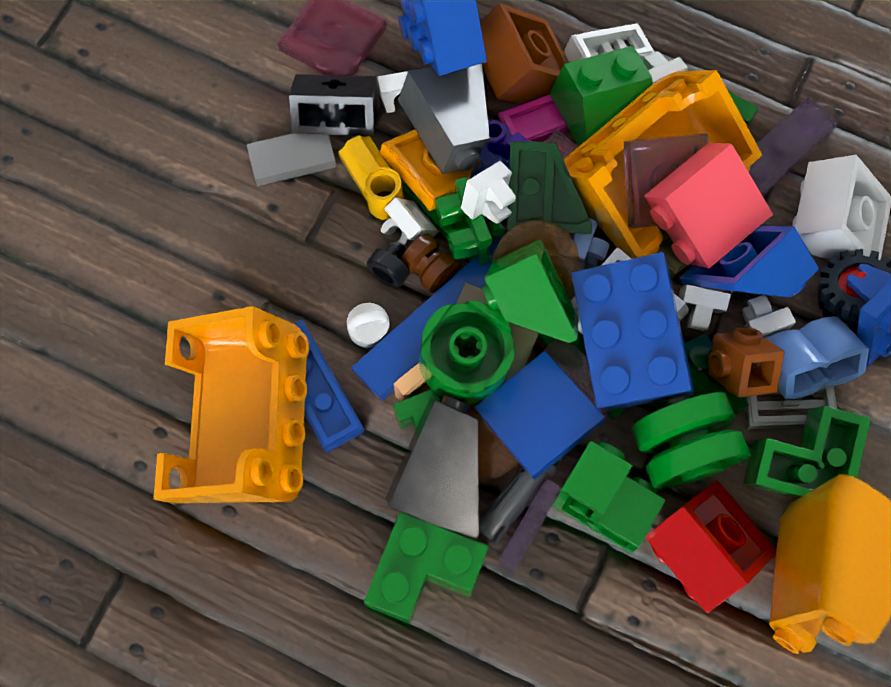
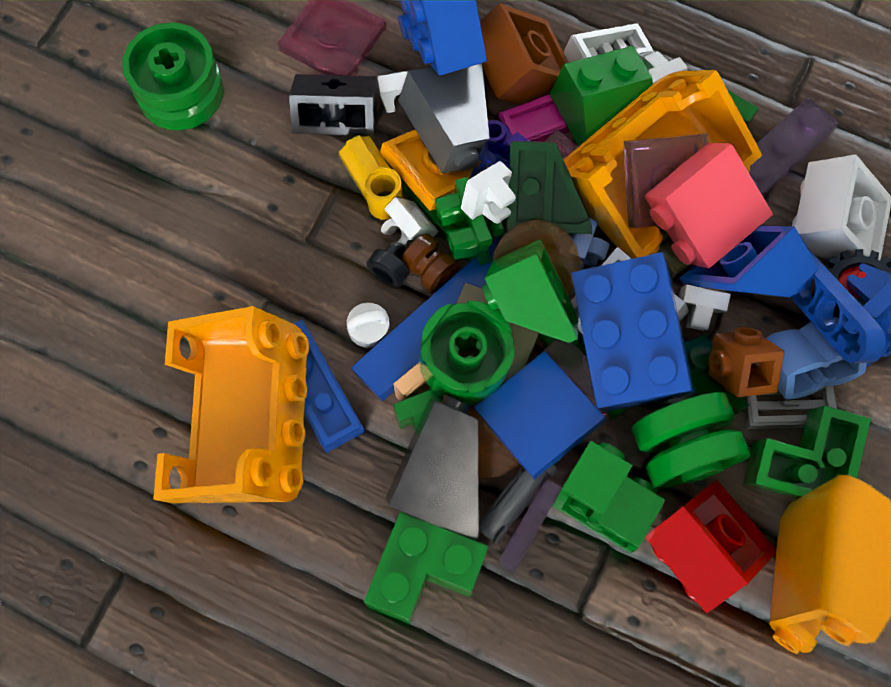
(173, 76): none -> green wheel
(290, 157): light grey tile -> none
(760, 317): white tile -> none
(852, 318): none -> blue beam

